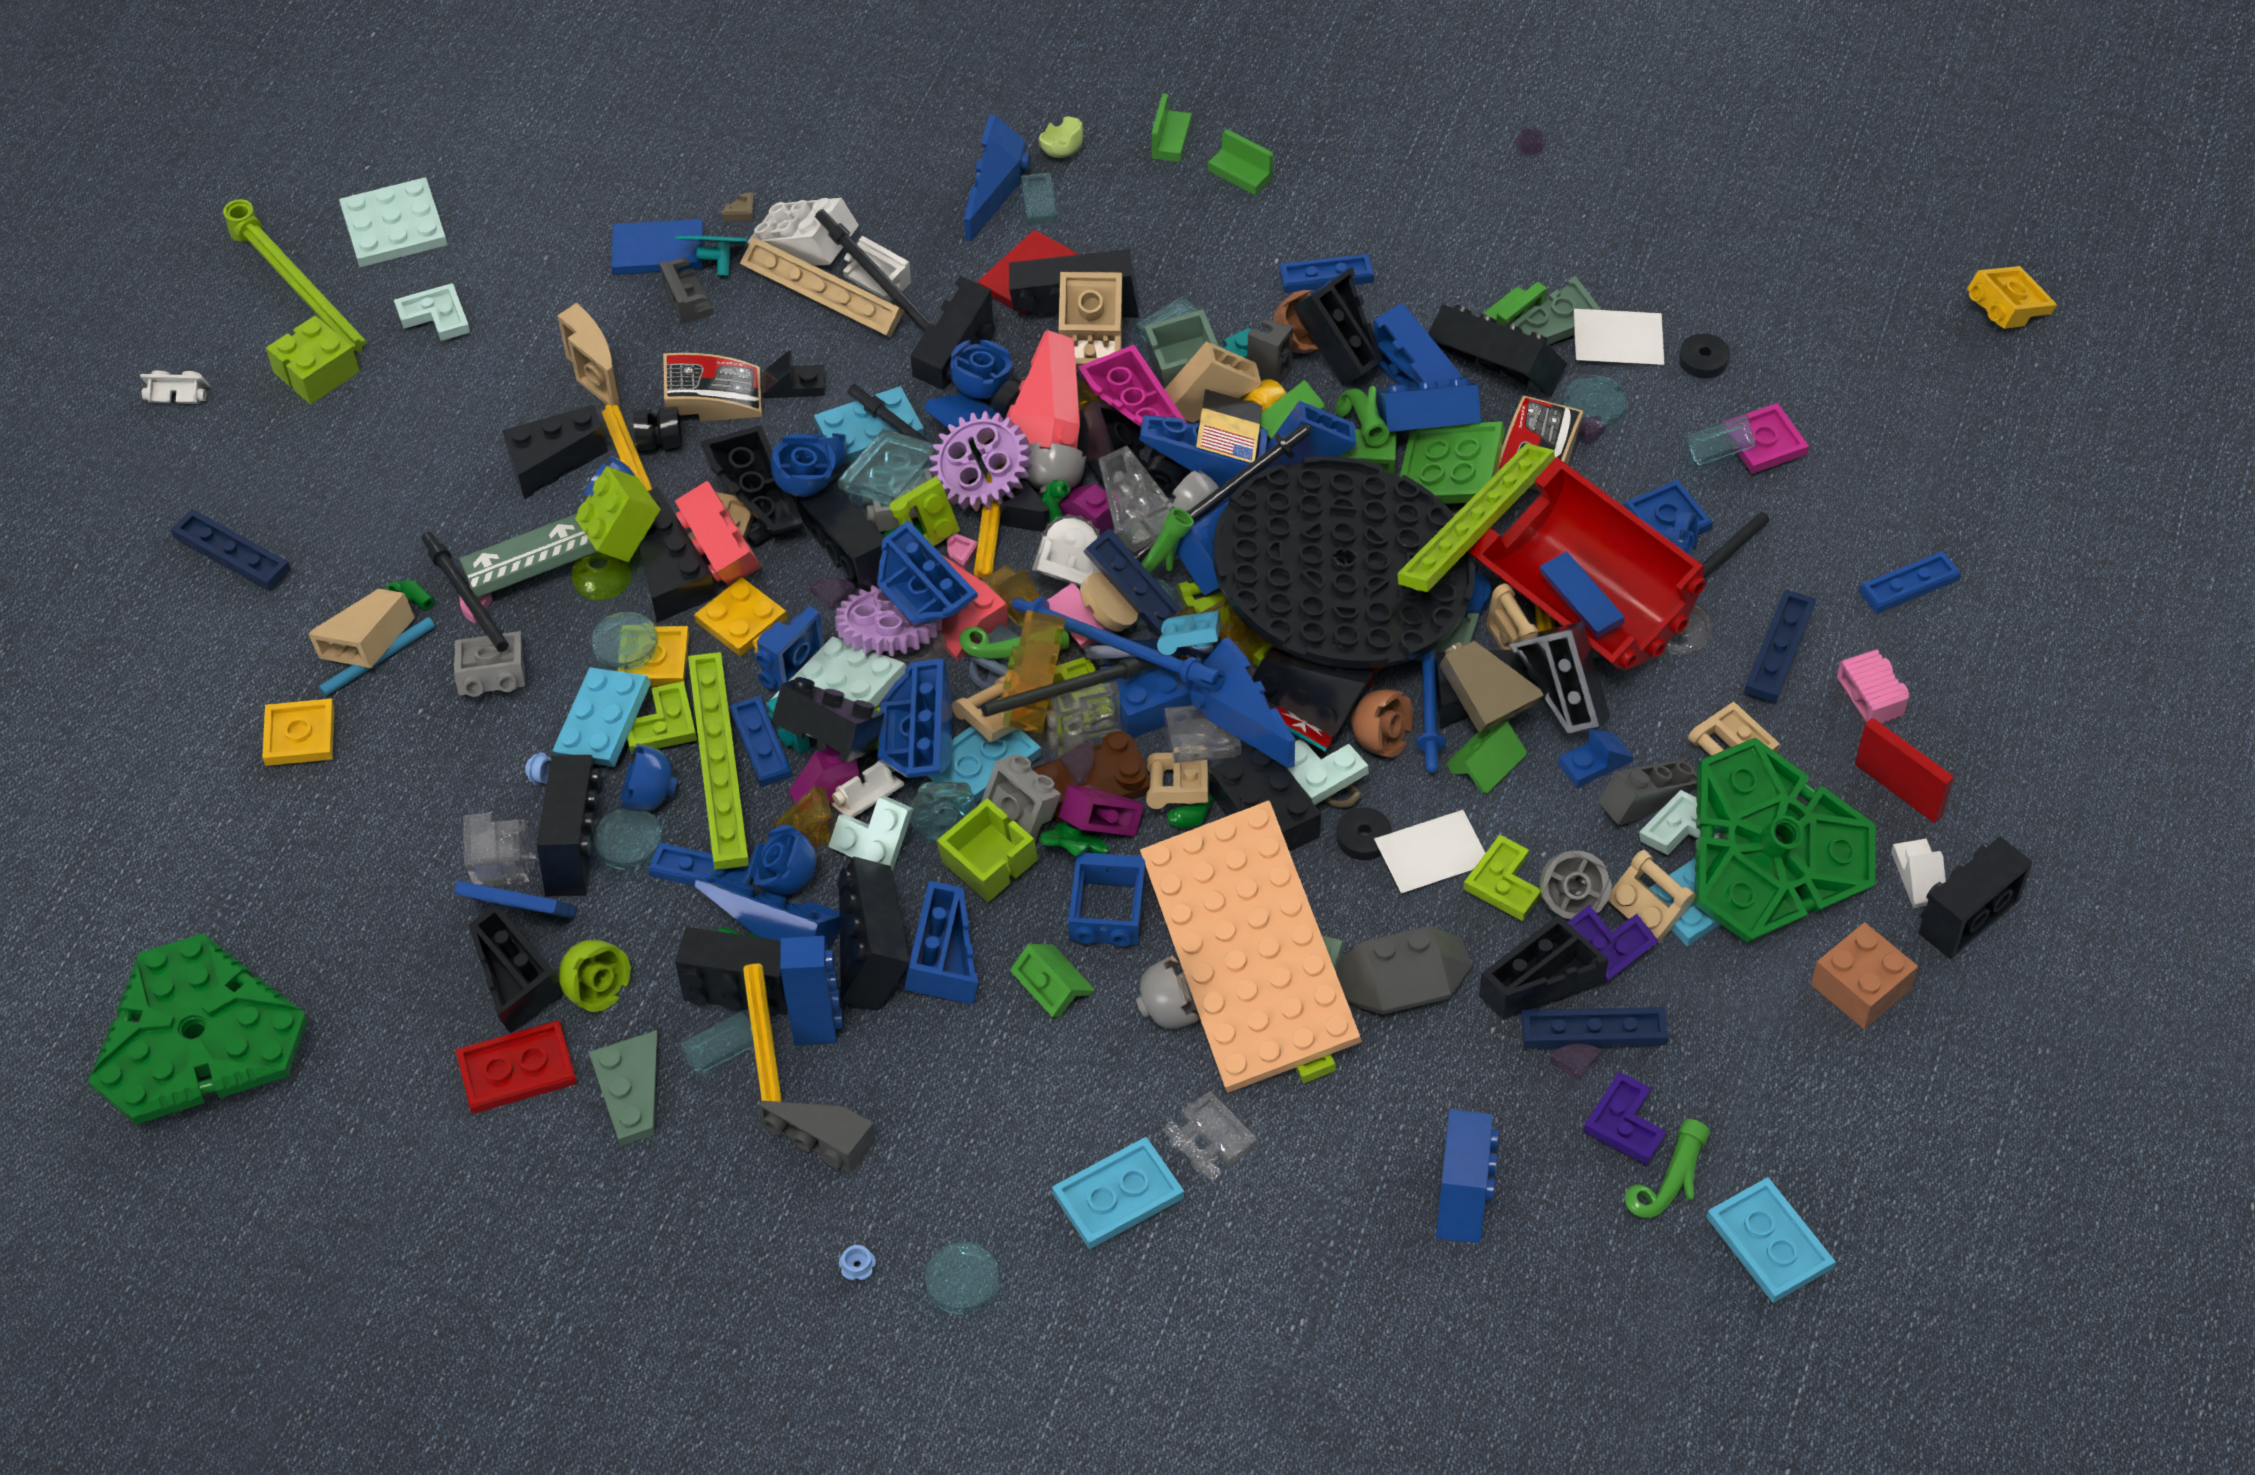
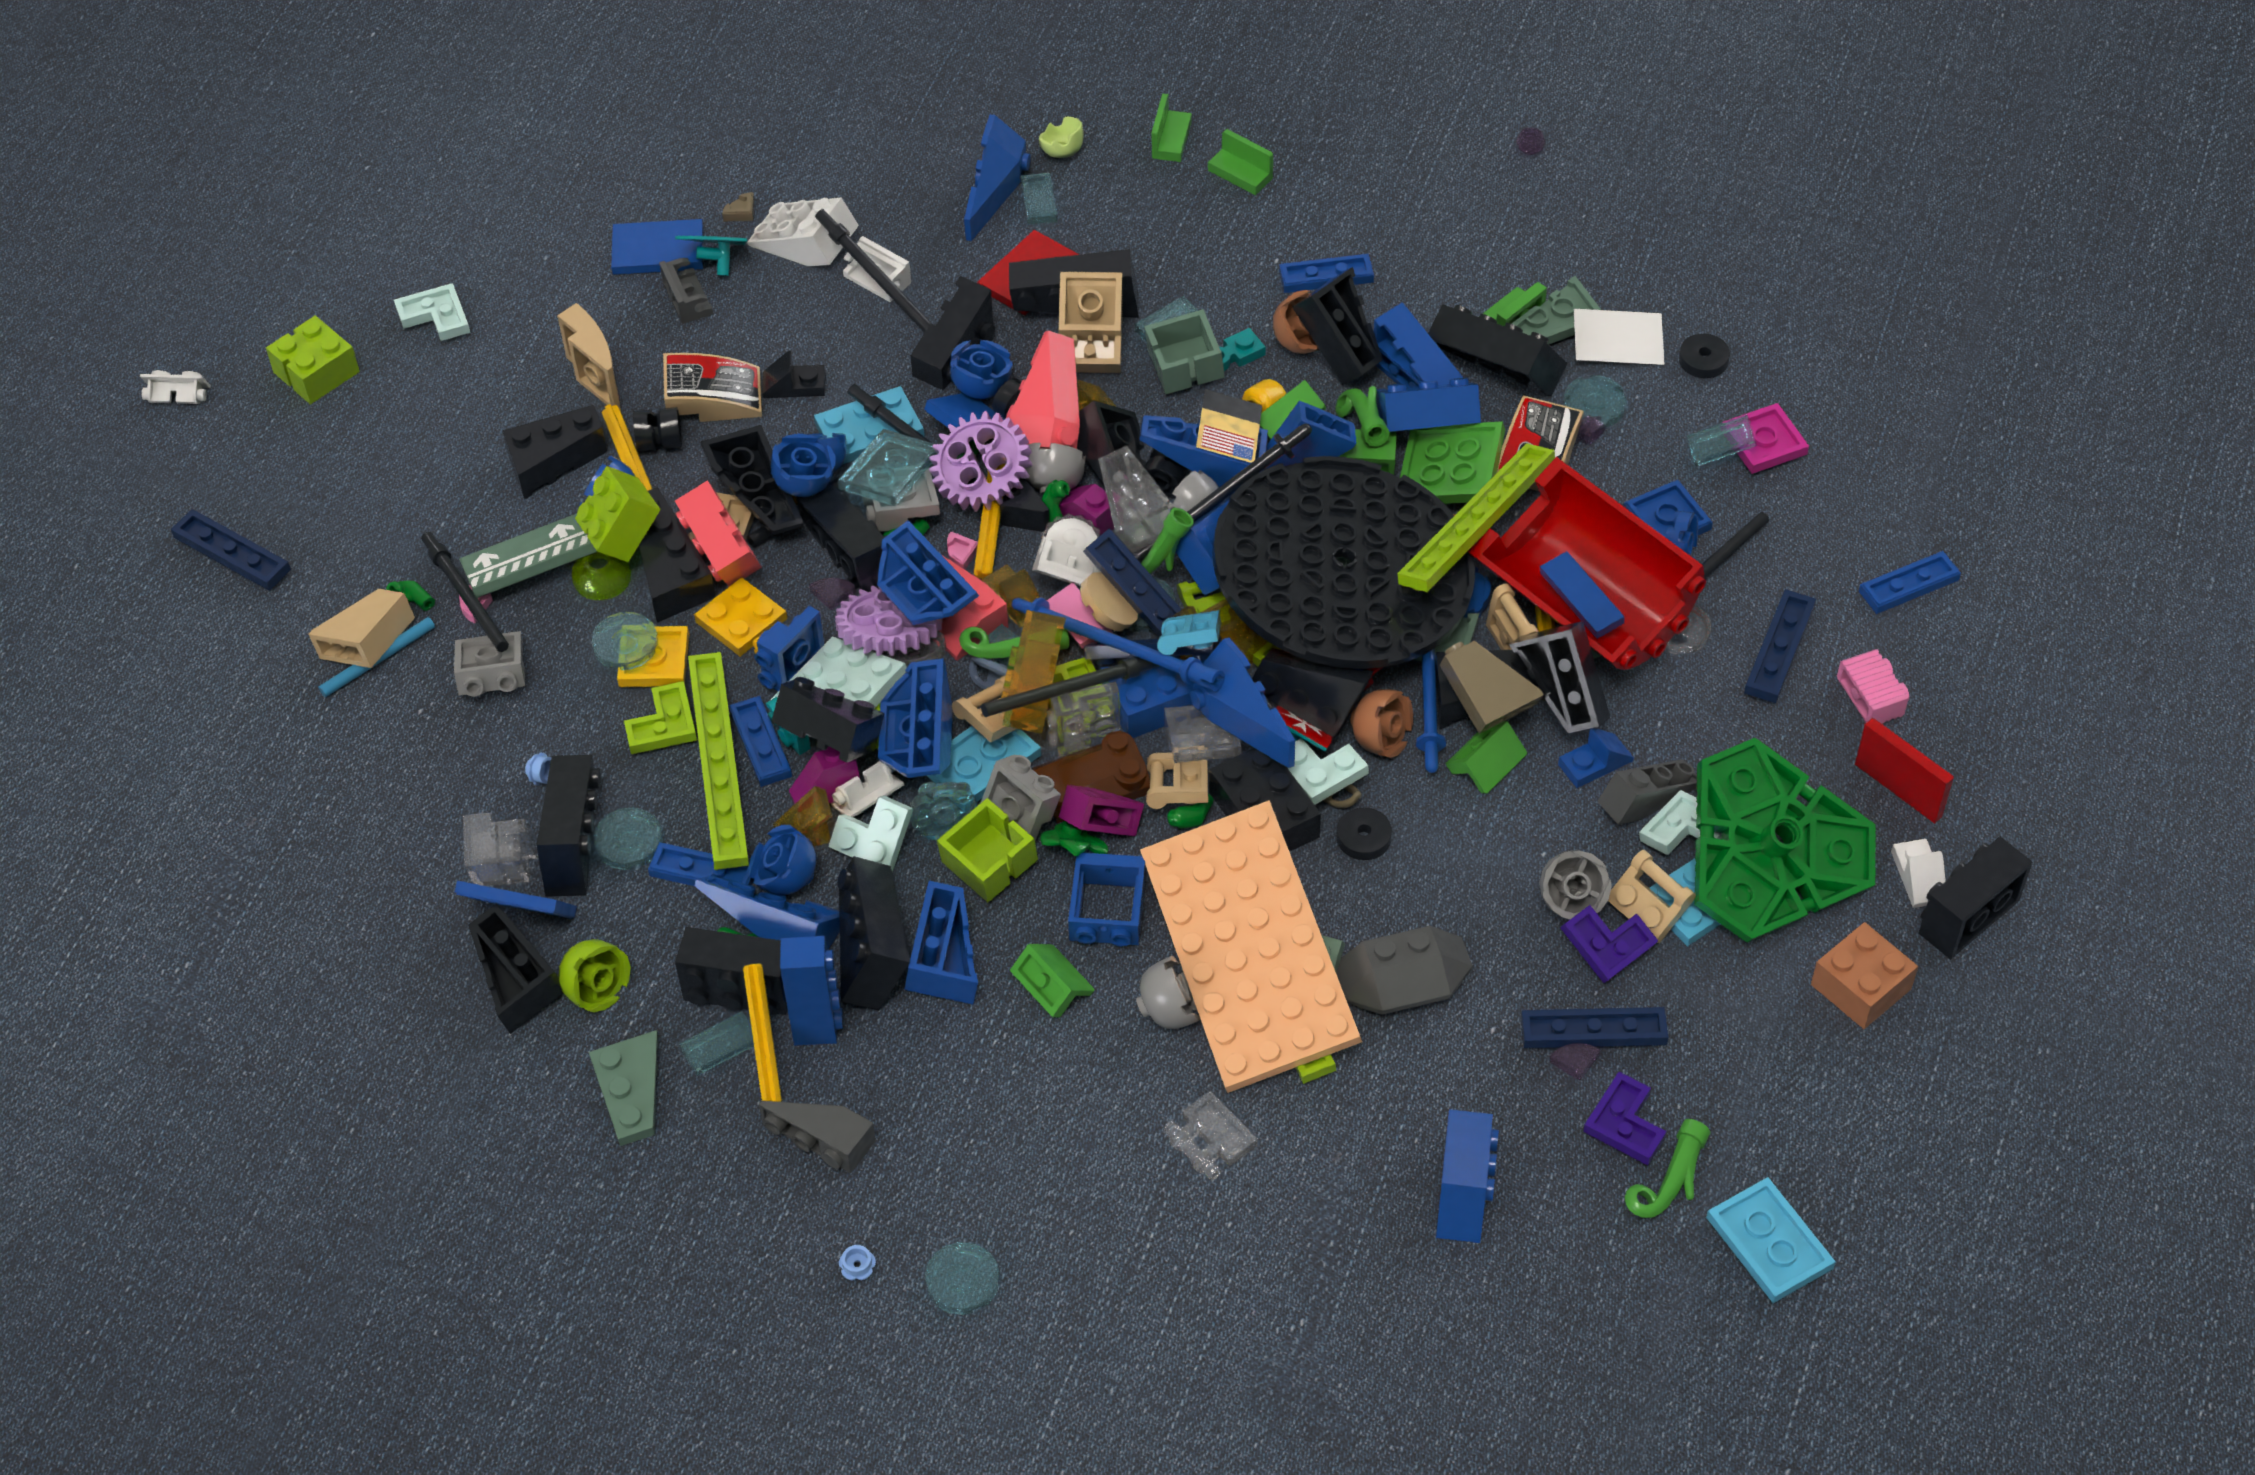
(192, 1029): green plate -> none
(246, 227): lime piece -> none
(298, 732): yellow plate -> none
(393, 222): light aqua plate -> none
(515, 1067): red tile -> none
(602, 715): medium azure plate -> none
(647, 780): blue cylinder -> none
(822, 287): tan plate -> none
(931, 508): lime plate -> none
(1079, 762): tile -> none
(1117, 1193): medium azure plate -> none
(1128, 385): dark pink wedge -> none
(1211, 370): tan slope -> none
(1271, 350): dark grey hinge -> none
(1431, 851): white sticker -> none
(1496, 880): lime plate -> none
(1542, 969): black wedge -> none
(1733, 727): tan plate -> none
(2009, 296): yellow plate -> none

